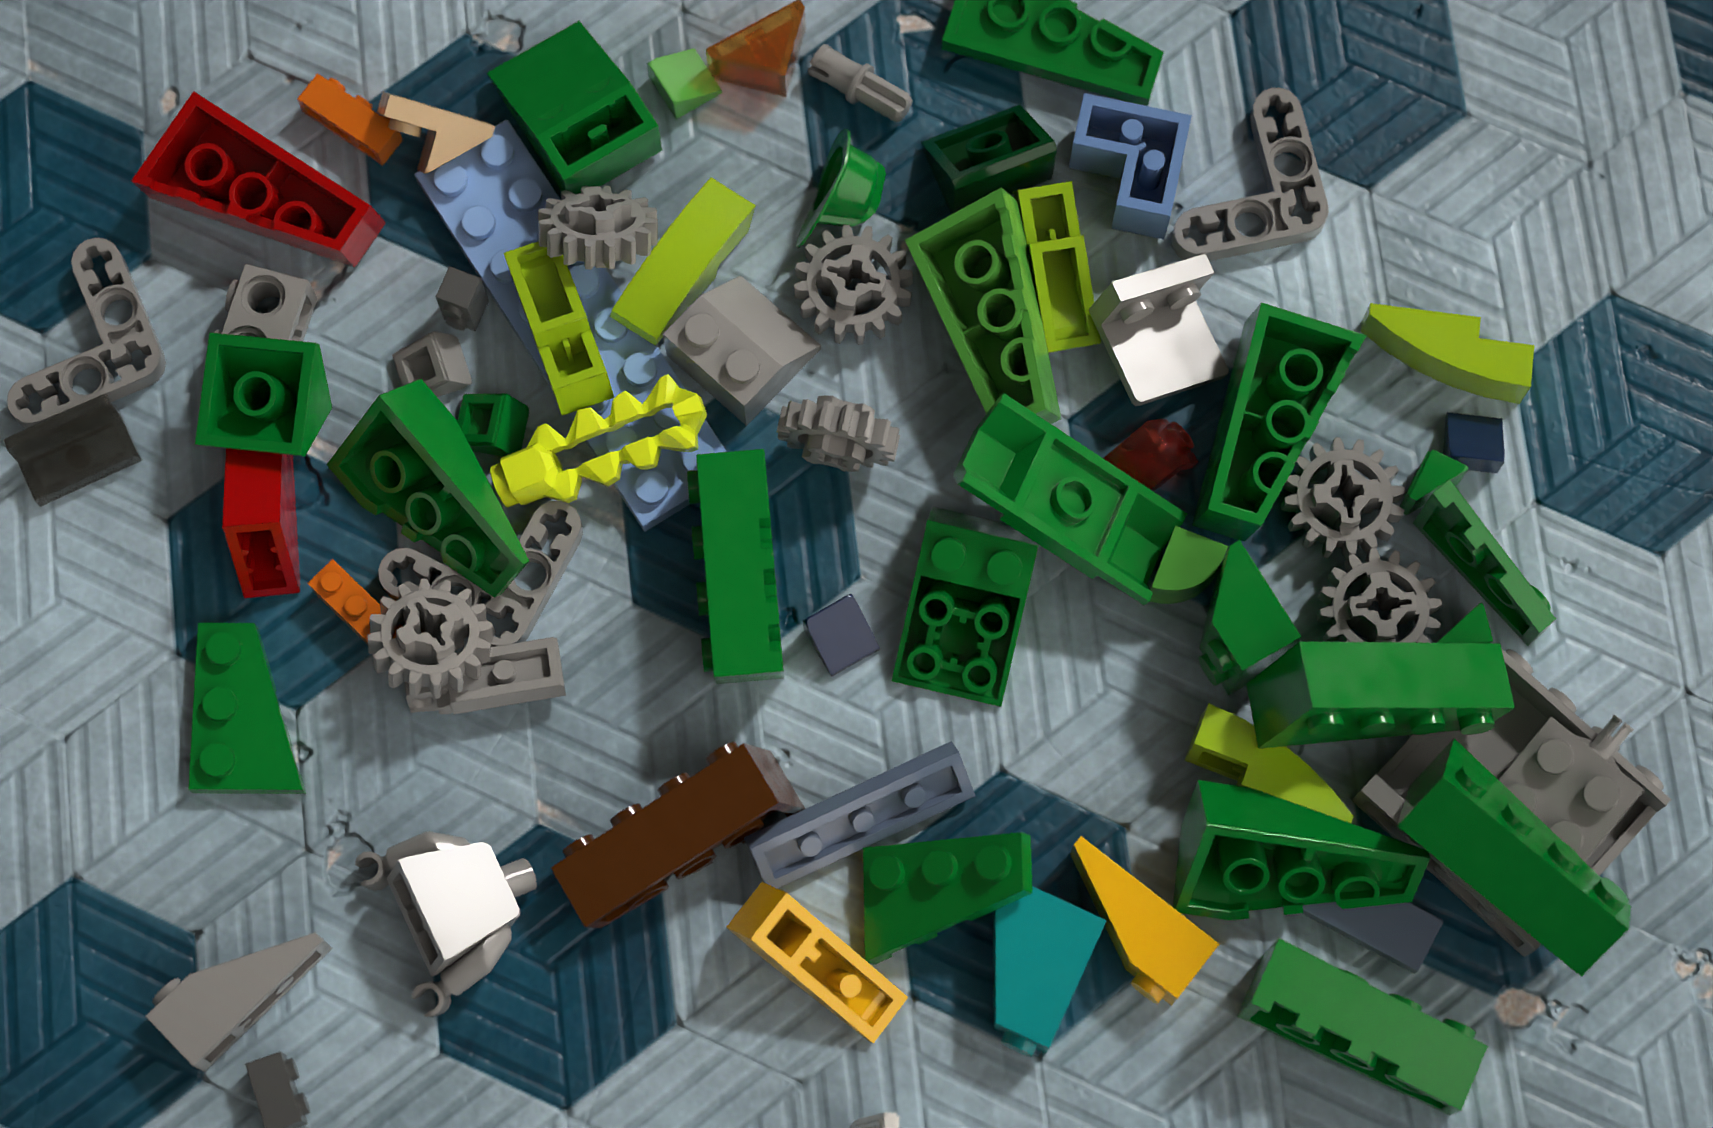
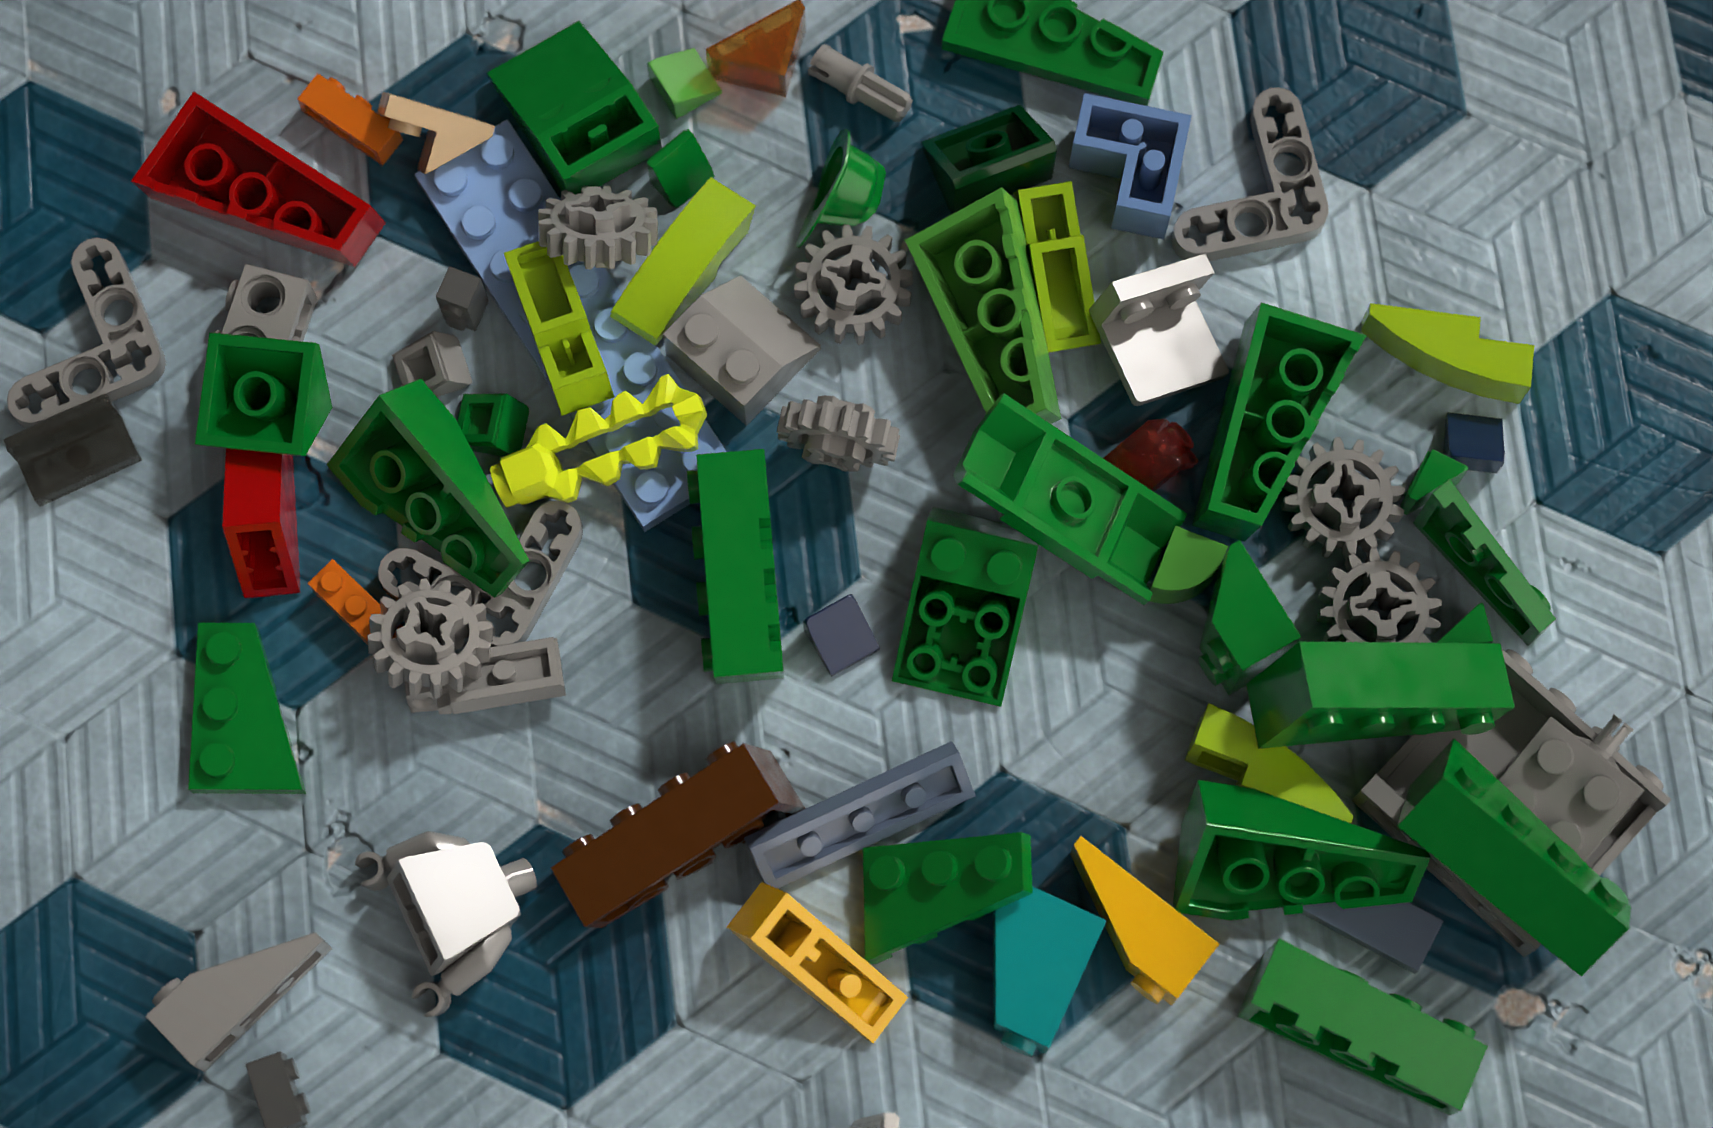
(679, 169): none -> green slope

